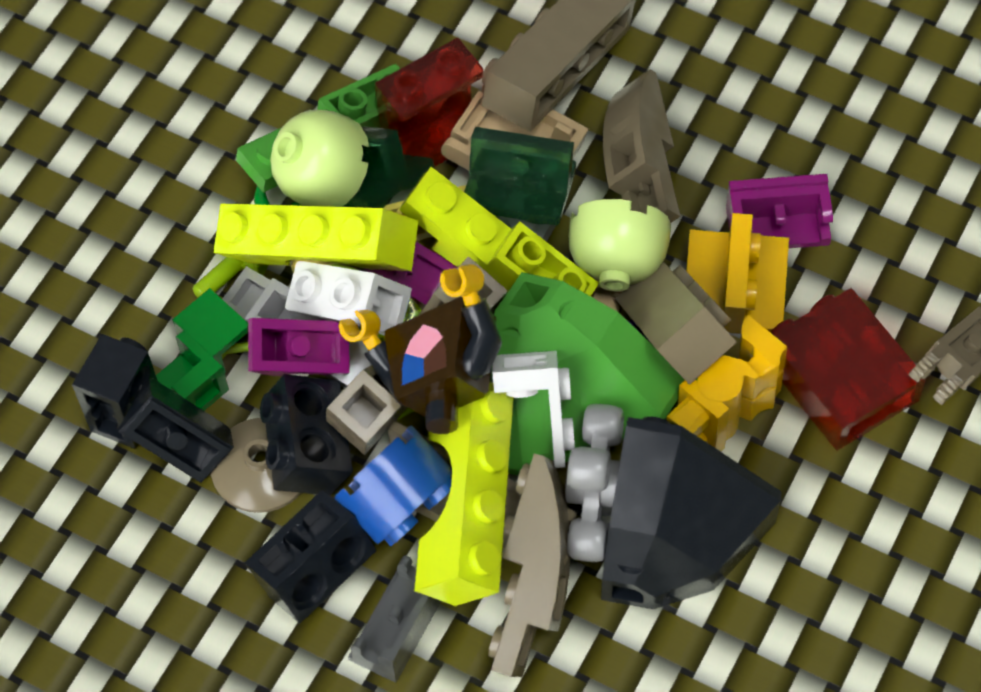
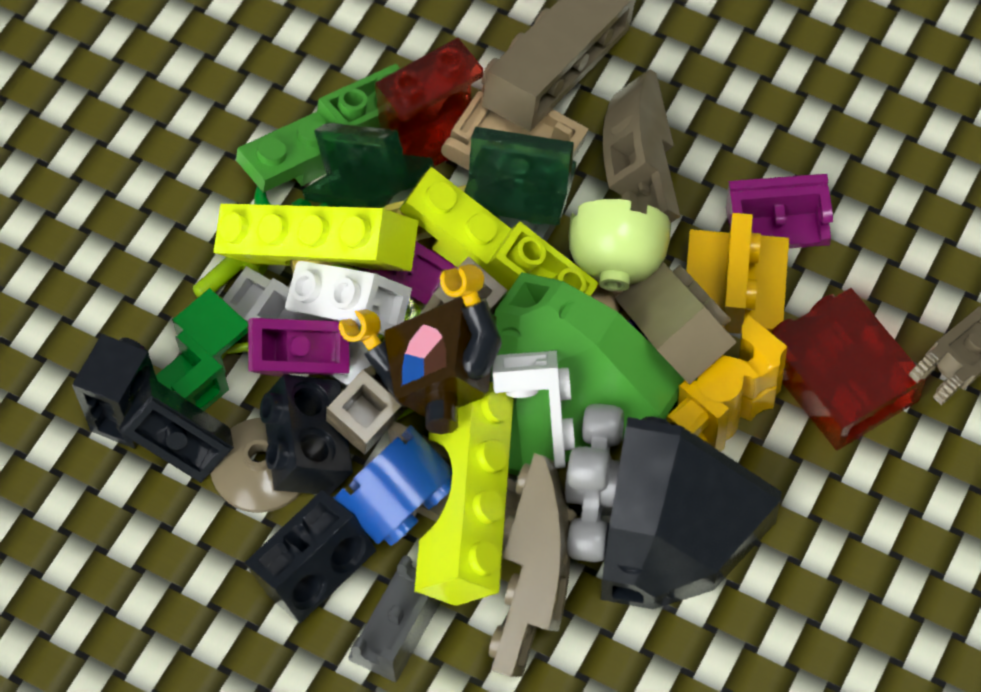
(319, 158): yellowish green cylinder -> none

